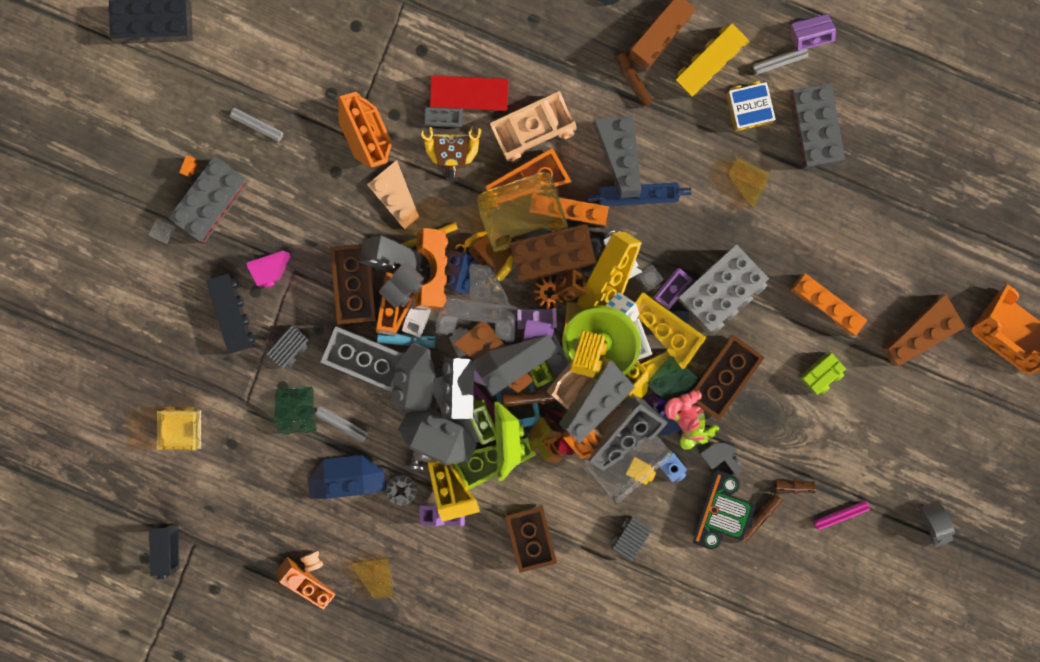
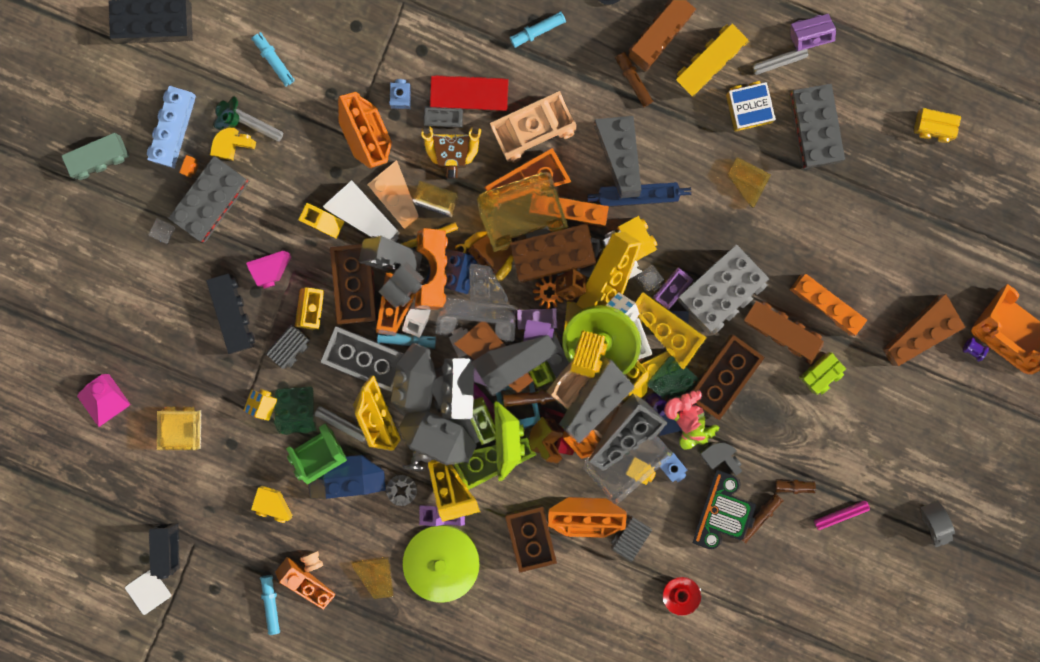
(95, 156): none -> sand green brick
(103, 399): none -> dark pink slope
(147, 592): none -> white sticker
(171, 127): none -> light blue brick
(226, 114): none -> dark green plate
(226, 142): none -> yellow brick
(260, 404): none -> yellow brick
(268, 52): none -> medium azure pin
(270, 604): none -> medium azure pin
(271, 502): none -> yellow slope
(309, 308): none -> yellow brick
(316, 456): none -> bright green panel
(321, 220): none -> yellow slope
(356, 209): none -> white slope
(375, 417): none -> yellow wedge
(402, 101): none -> medium blue brick
(435, 199): none -> clear yellow piece
(441, 563): none -> lime dish
(530, 33): none -> medium azure pin
(587, 517): none -> orange wedge
(637, 229): none -> yellow brick
(684, 605): none -> red dish
(784, 331): none -> dark orange wedge
(937, 124): none -> yellow brick
(975, 349): none -> dark purple bush

